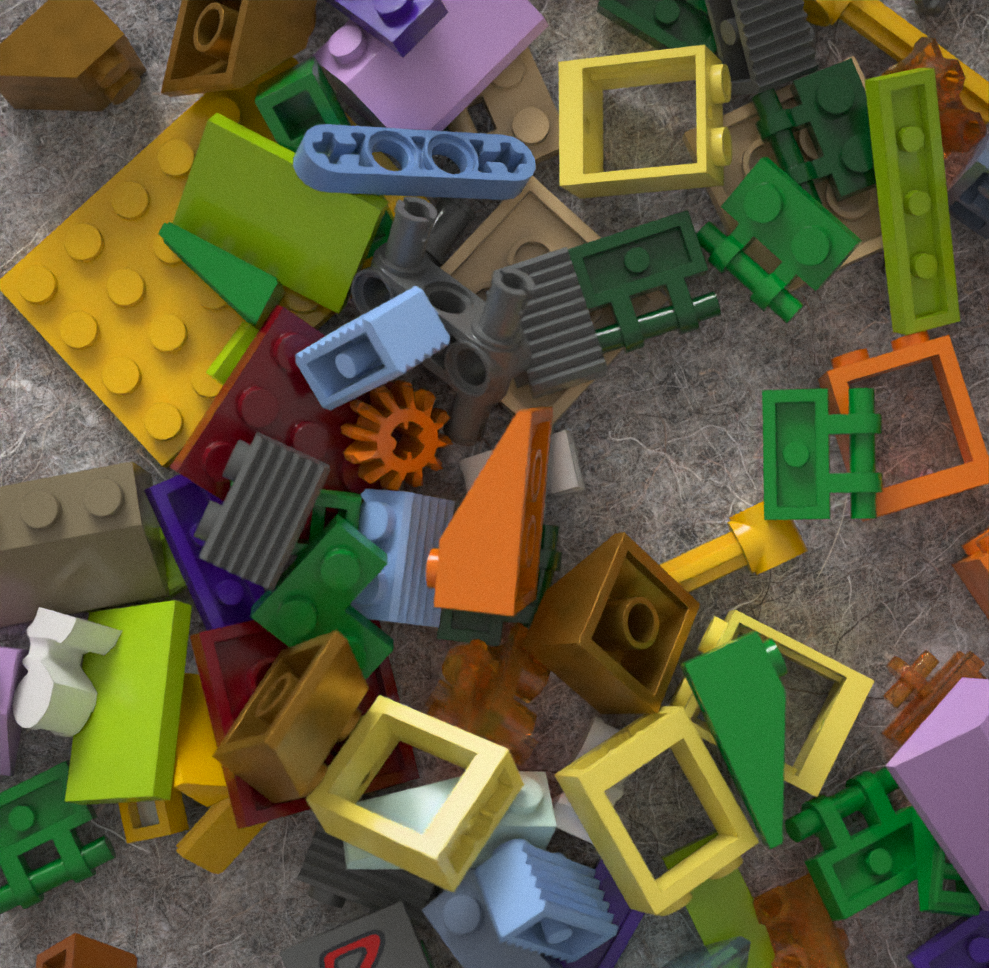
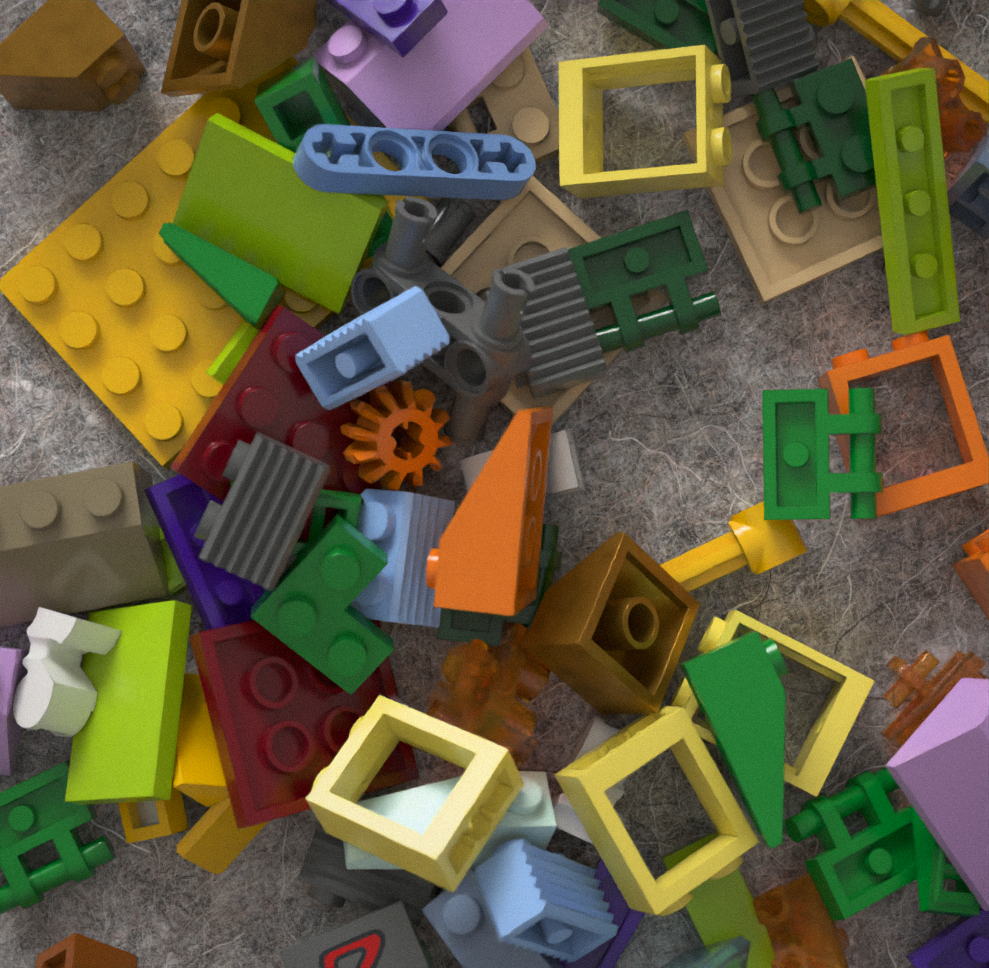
(296, 718): pearl gold slope -> none
(787, 224): green plate -> none

